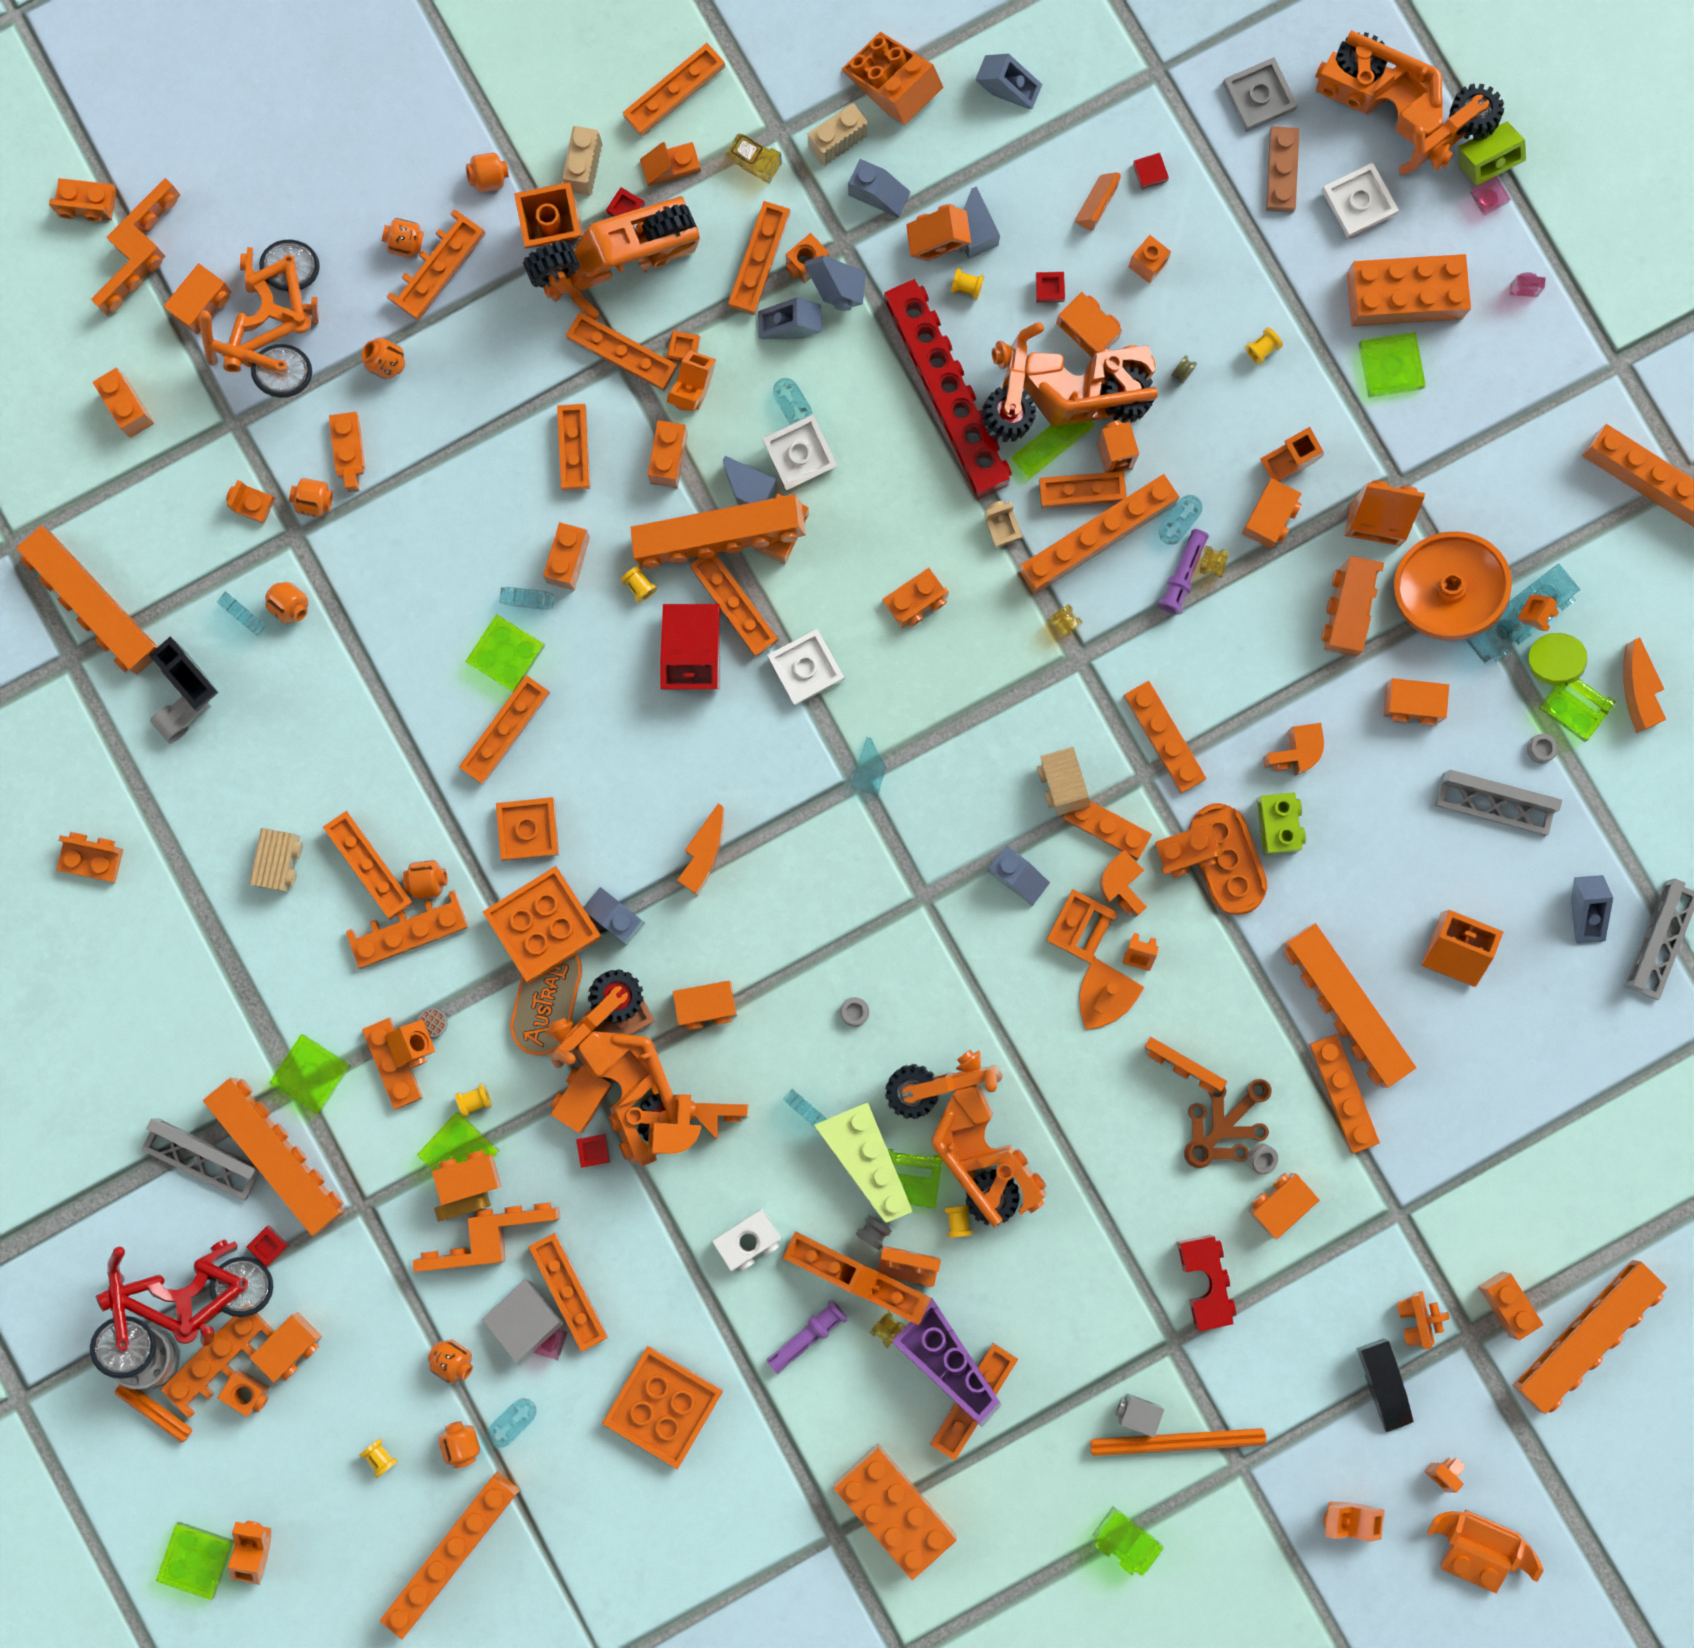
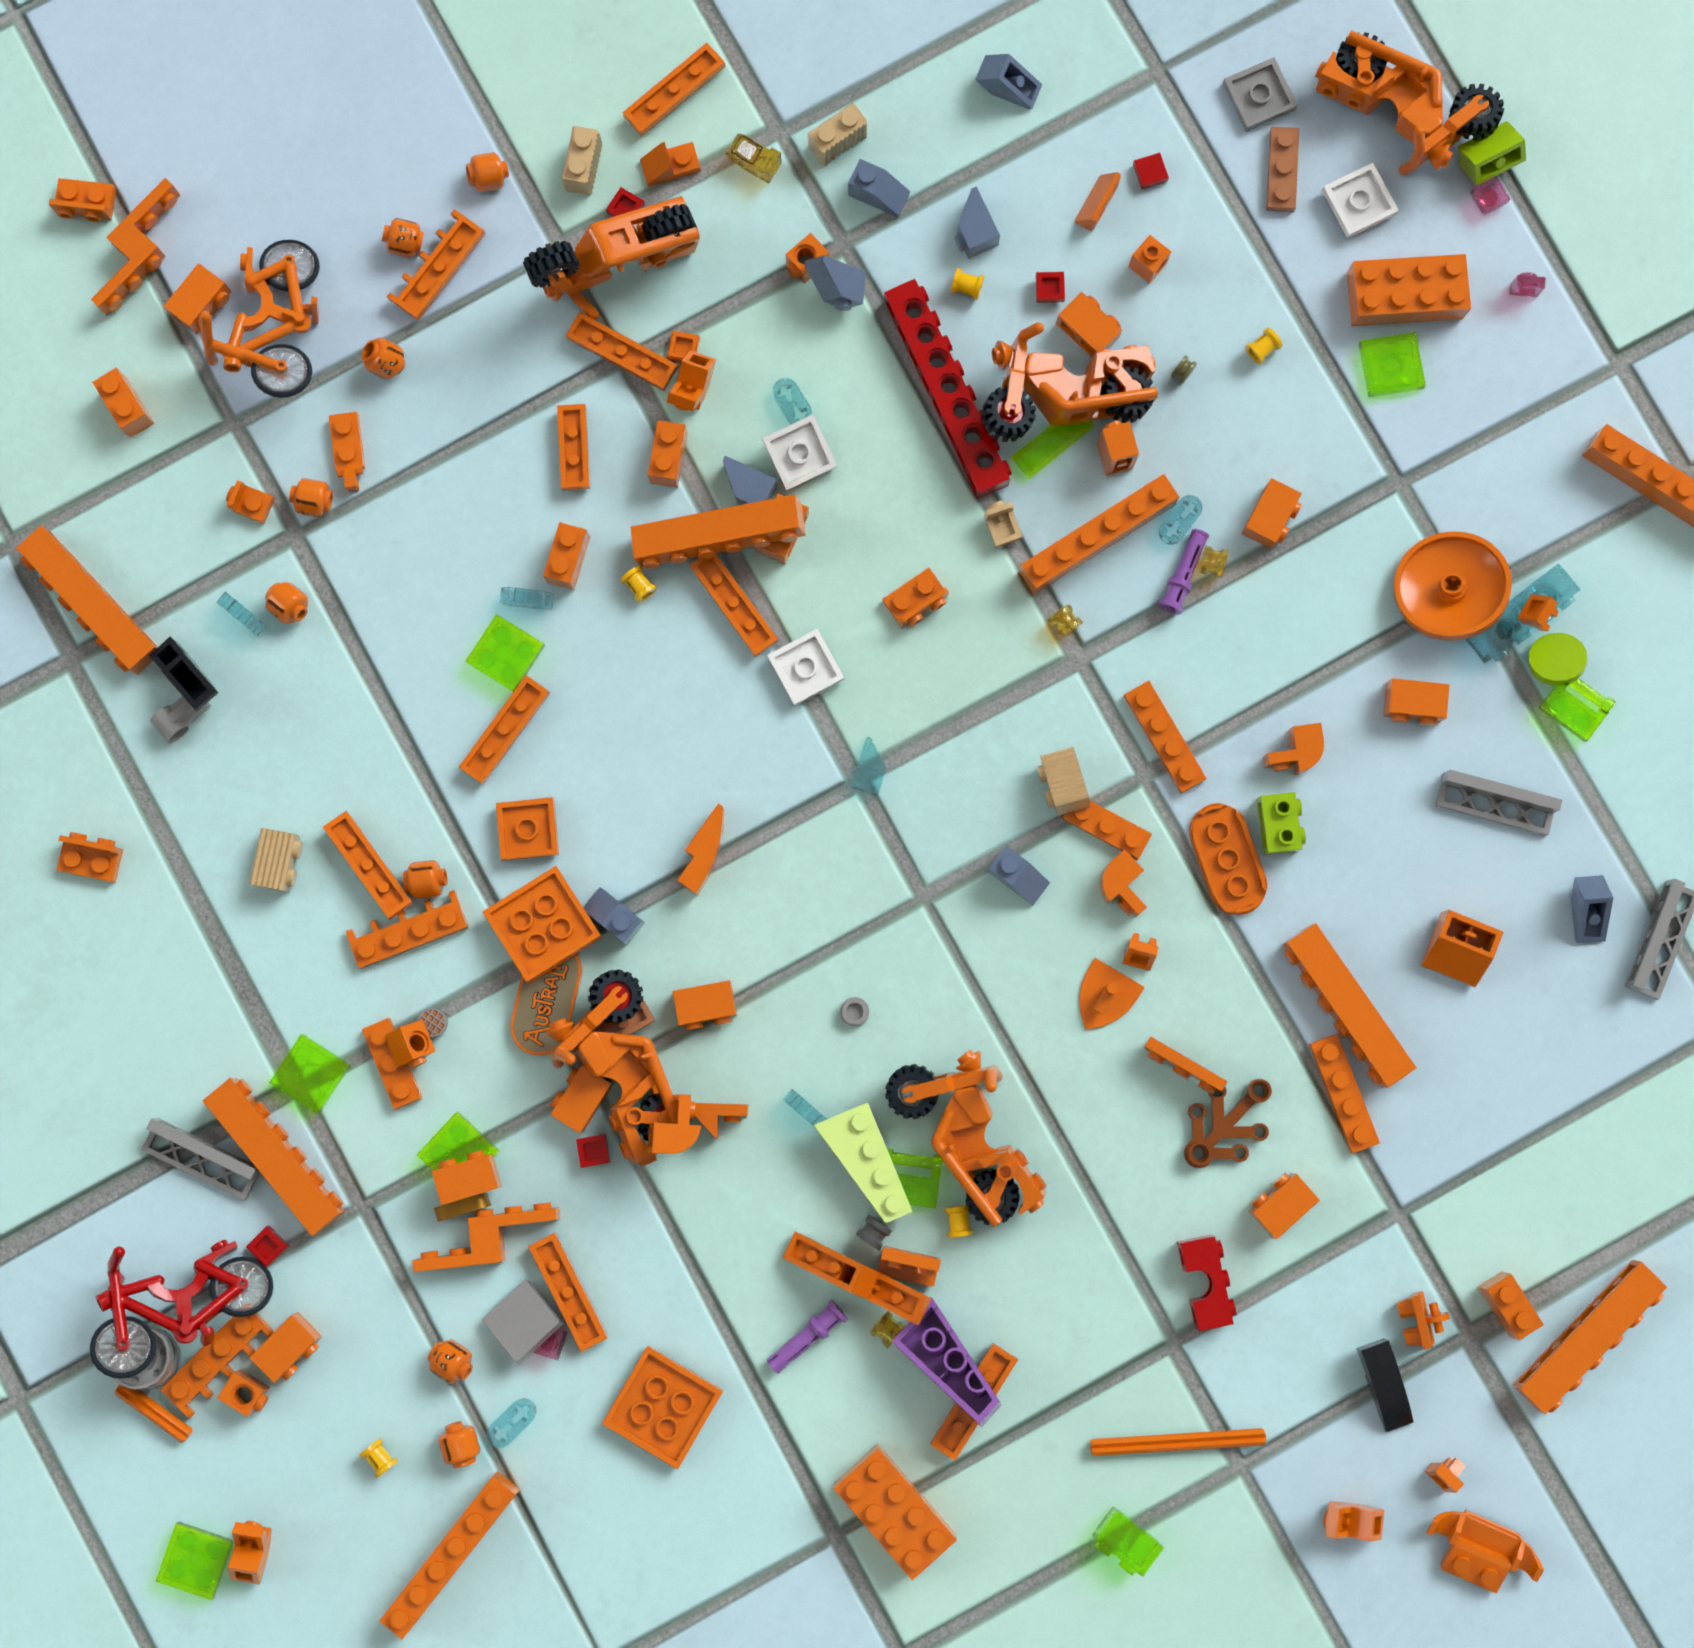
(473, 1100): yellow bush -> none
(548, 215): orange slope -> none
(690, 647): red slope -> none
(730, 1246): white brick -> none
(759, 258): orange plate -> none
(790, 320): sand blue slope -> none
(894, 77): orange slope -> none
(938, 232): orange brick -> none
(1074, 920): orange plate -> none
(1082, 489): orange plate -> none
(1139, 1414): light grey brick -> none
(1188, 849): orange bracket -> none
(1262, 1158): light grey tile -> none
(1296, 455): orange brick -> none
(1351, 606): orange wedge -> none
(1383, 513): orange slope -> none
(1542, 748): light grey tile -> none
(1640, 687): orange slope -> none

